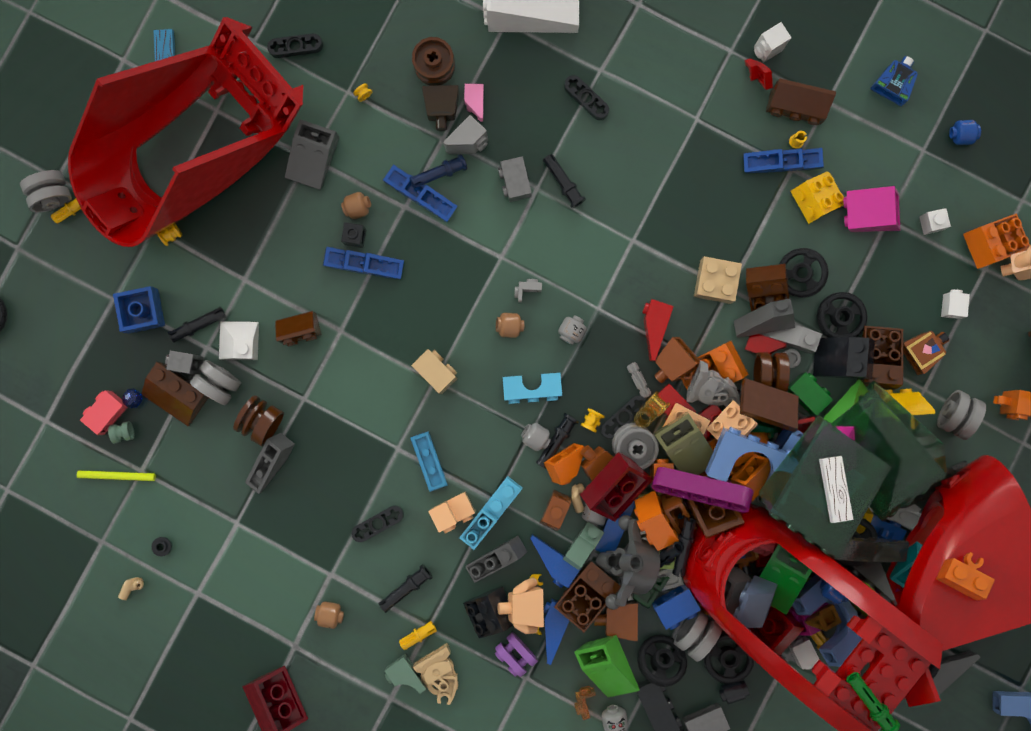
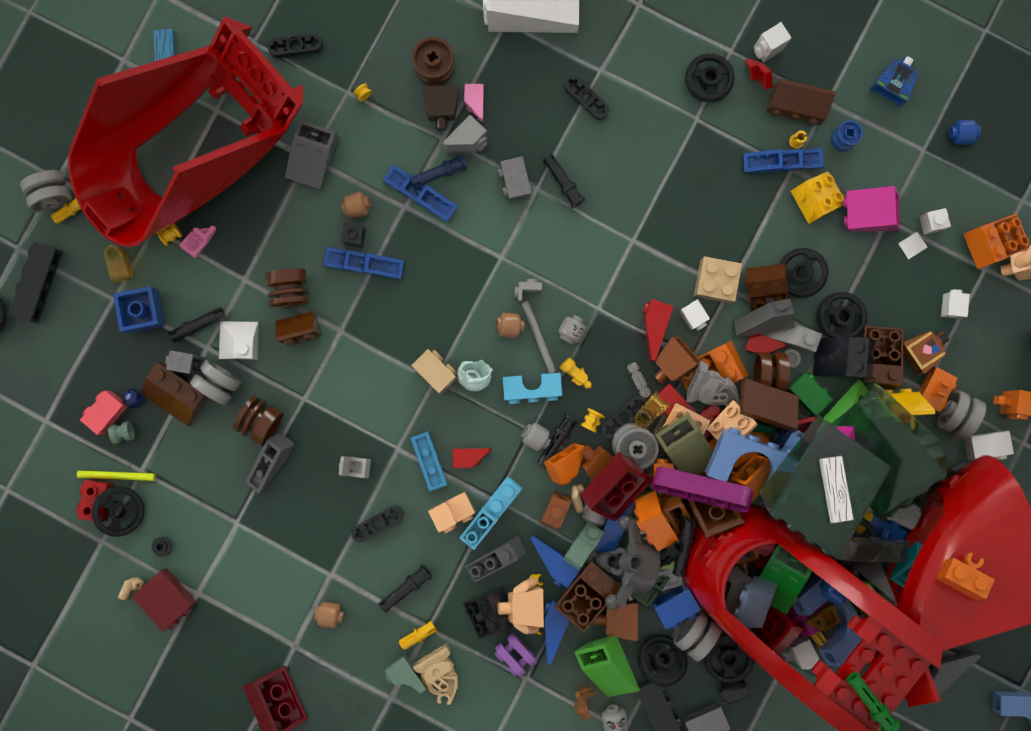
(35, 282): none -> black brick
(89, 492): none -> red brick
(114, 528): none -> black wheel
(118, 267): none -> clear yellow piece
(165, 600): none -> dark red brick
(197, 240): none -> bright pink slope
(287, 288): none -> reddish brown wheel
(354, 467): none -> light grey bracket
(469, 457): none -> red slope
(474, 375): none -> light aqua hair
(538, 336): none -> light grey piece
(578, 375): none -> yellow piece
(694, 315): none -> white brick
(723, 68): none -> black wheel
(846, 136): none -> blue wheel
(912, 245): none -> white sticker
(938, 387): none -> orange brick
(994, 444): none -> white piece

